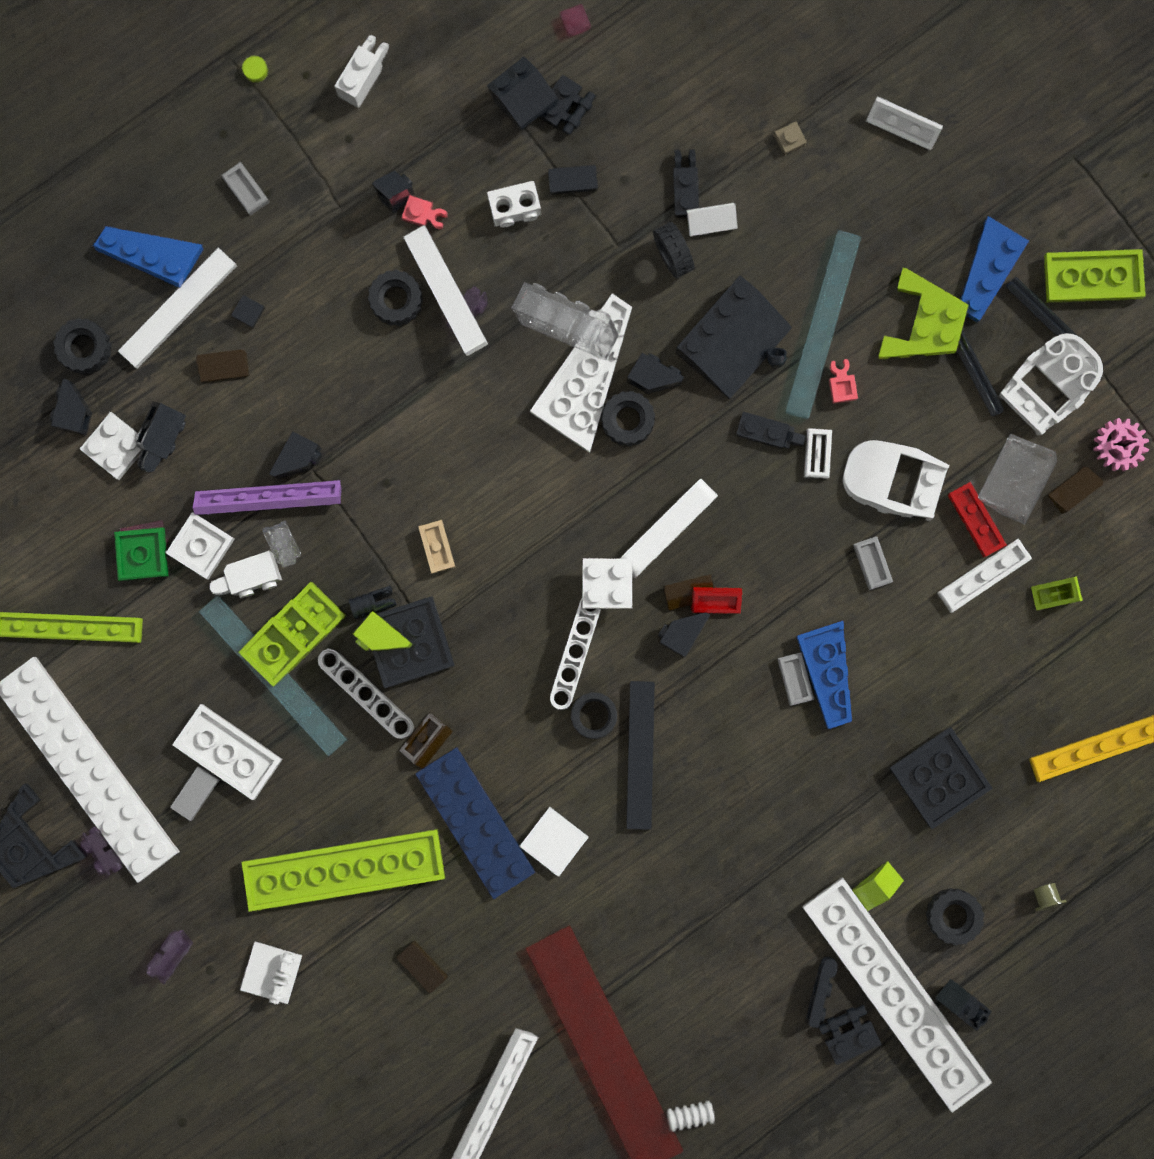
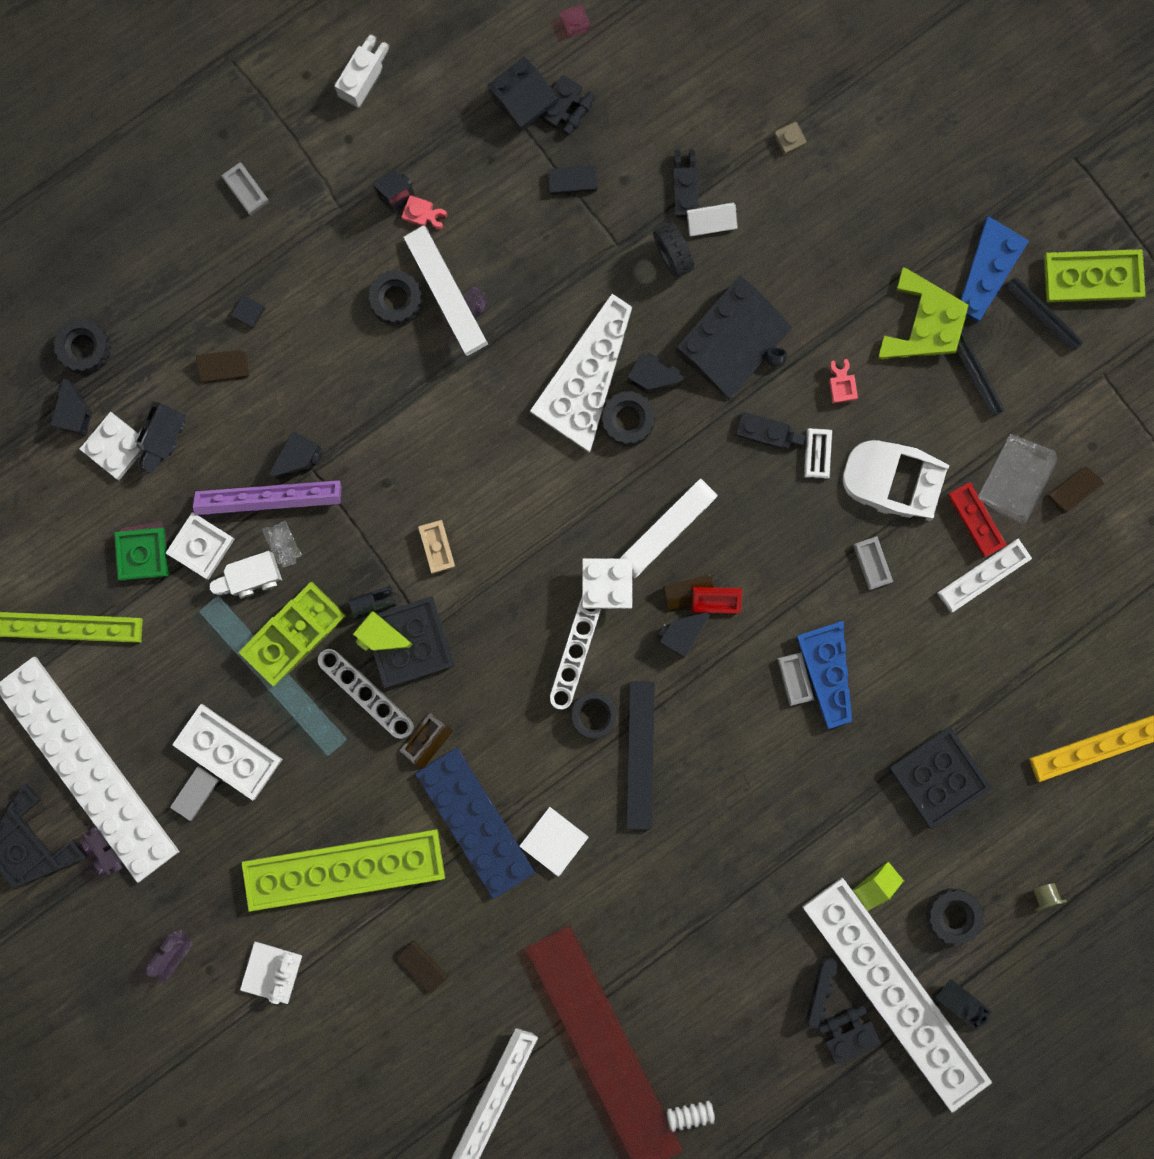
(155, 255): blue wing -> none
(177, 308): white tile -> none
(255, 69): lime tile -> none
(512, 197): white brick -> none
(565, 320): clear brick -> none
(823, 324): clear light blue tile -> none
(904, 123): white plate -> none
(1056, 593): lime slope -> none
(1069, 366): white slope -> none
(1120, 434): bright pink gear -> none

